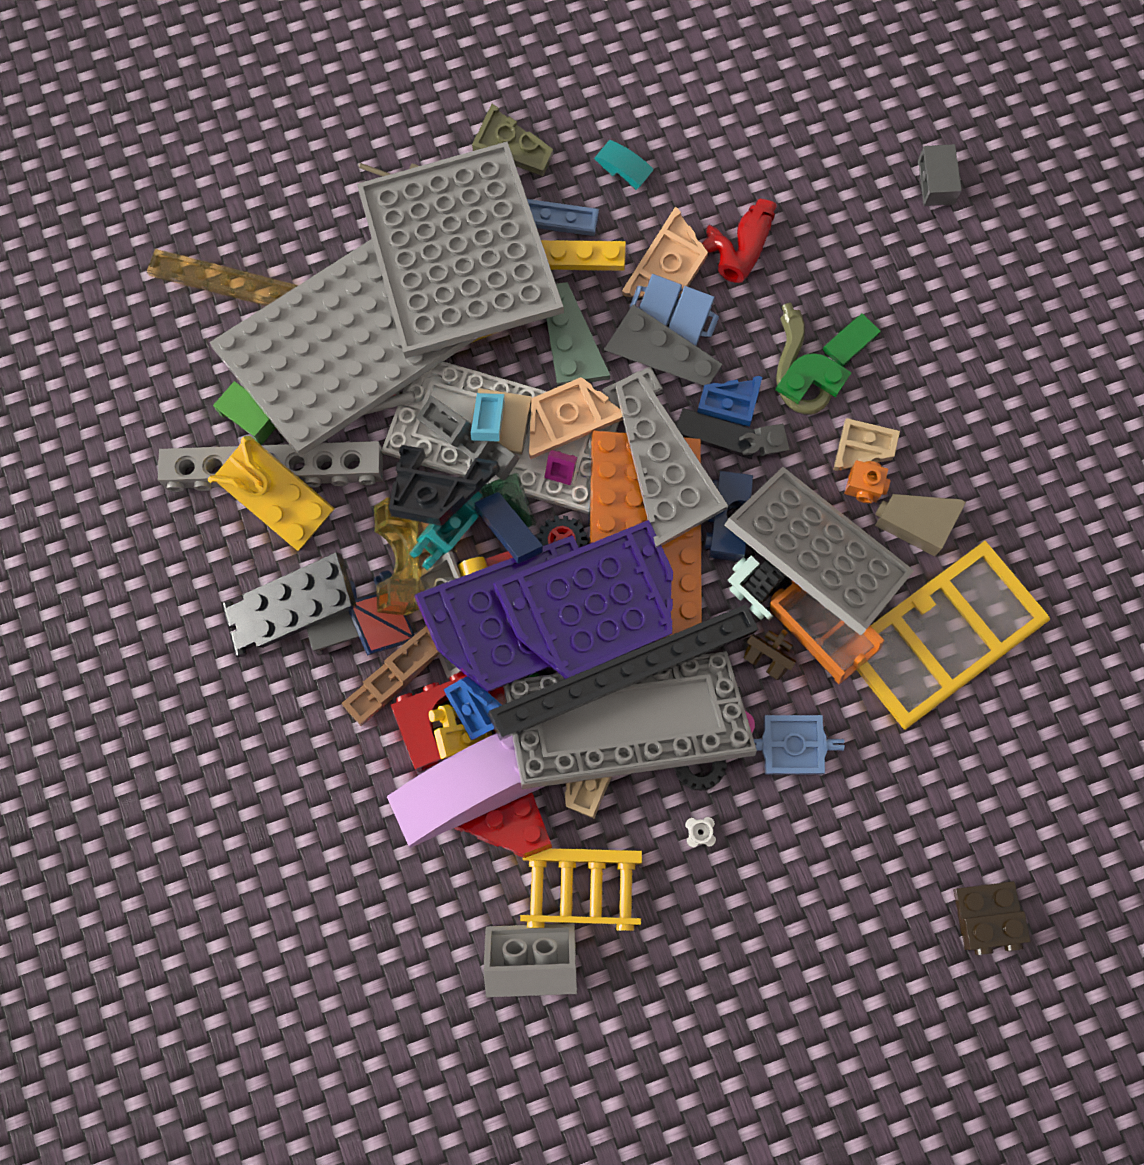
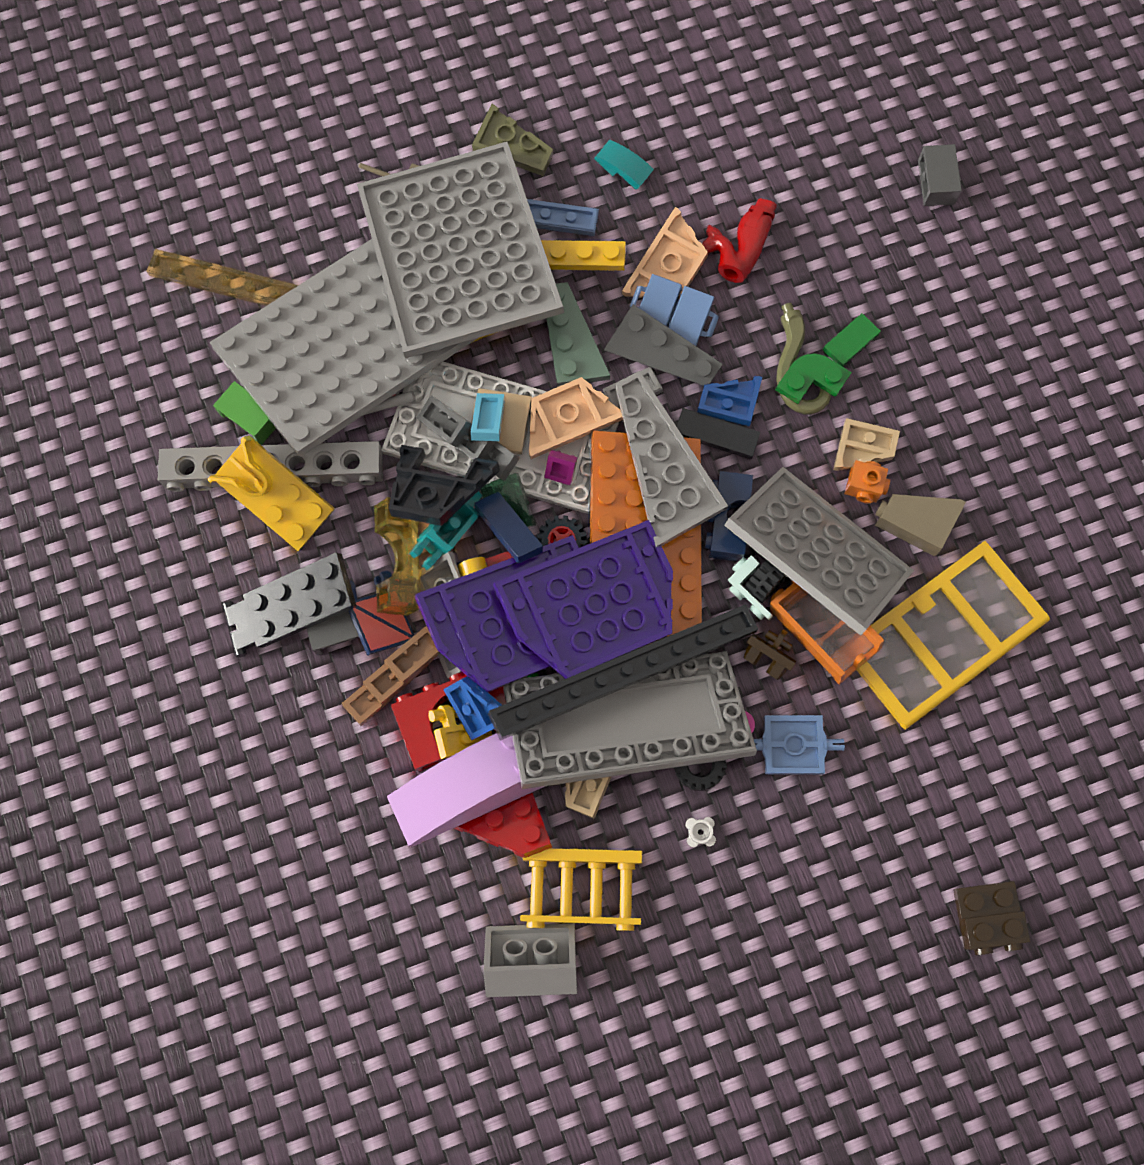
(767, 440): dark grey plate -> none

